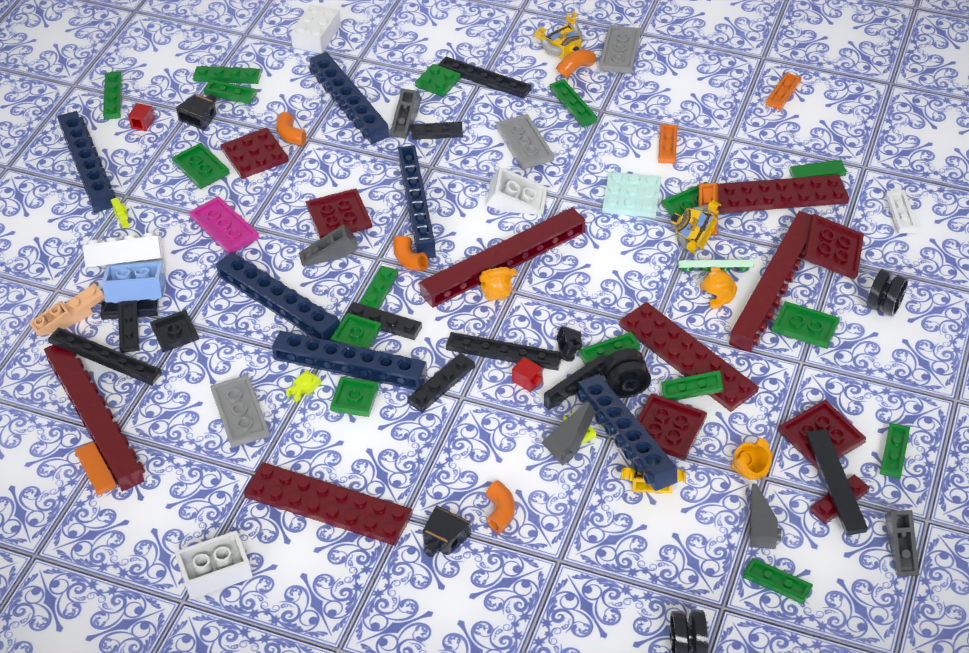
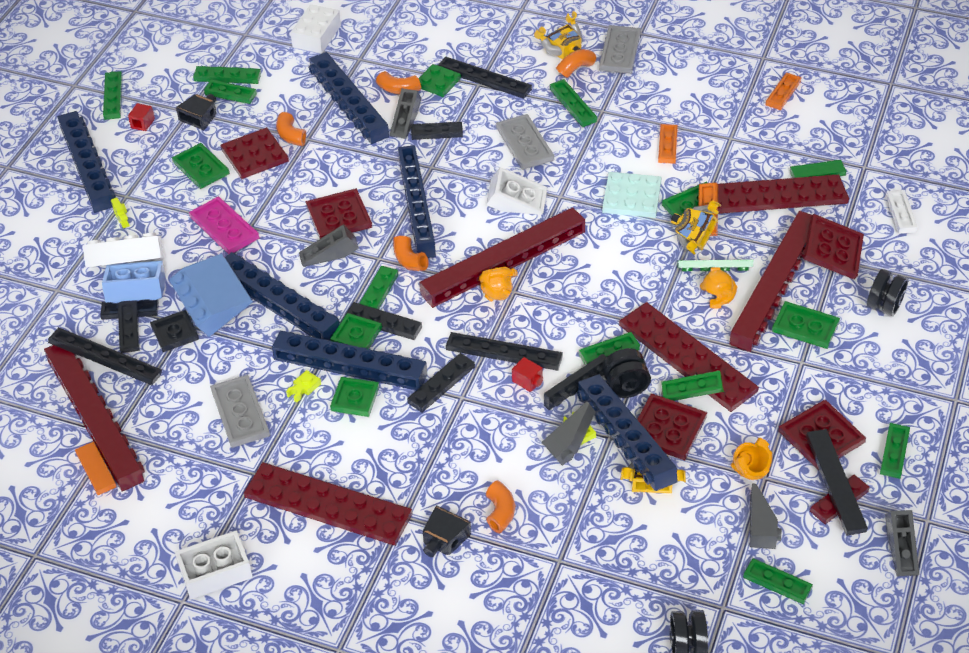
(69, 313): light nougat slope -> none
(211, 293): none -> medium blue slope
(393, 84): none -> orange cylinder
(569, 342): black piece -> none

